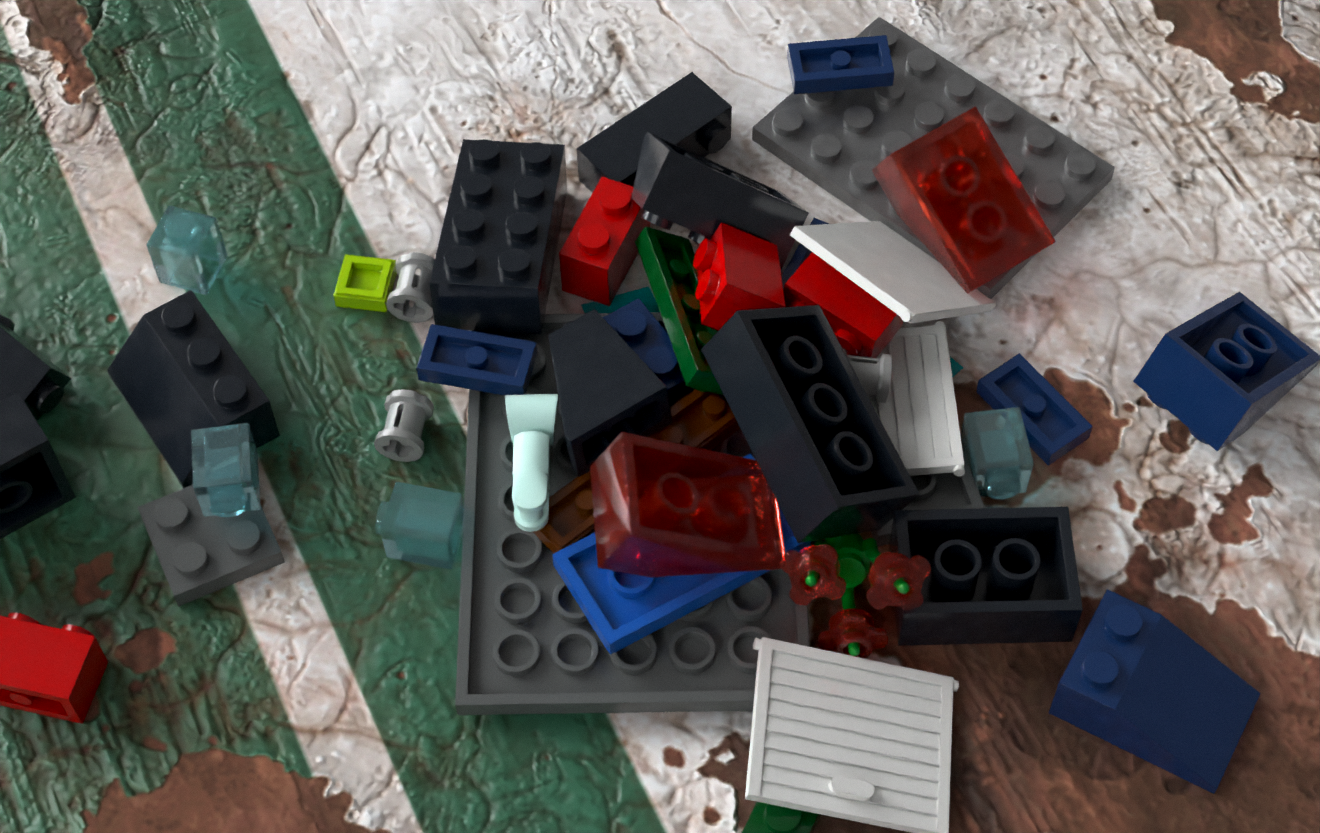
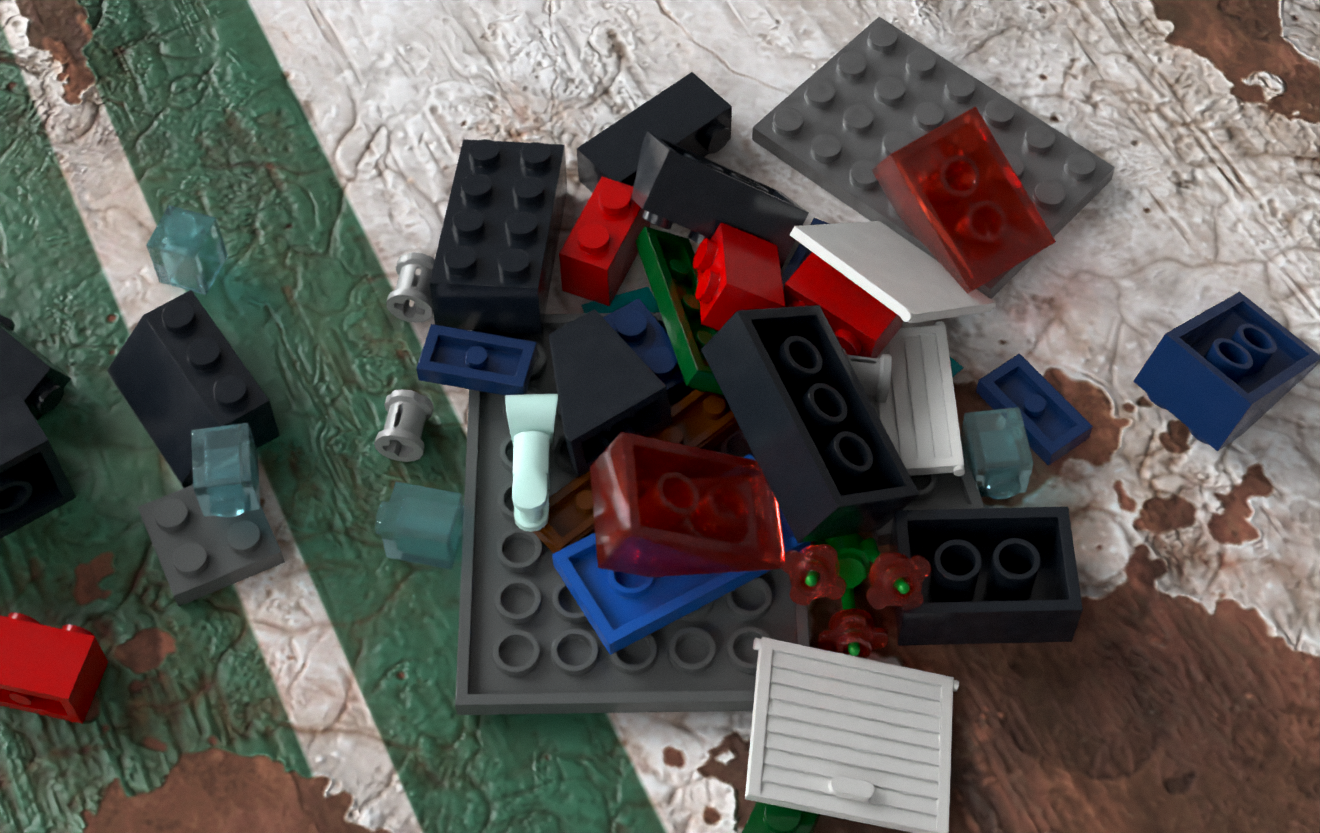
(365, 283): lime tile -> none
(840, 64): dark blue plate -> none
(1154, 693): dark blue slope -> none

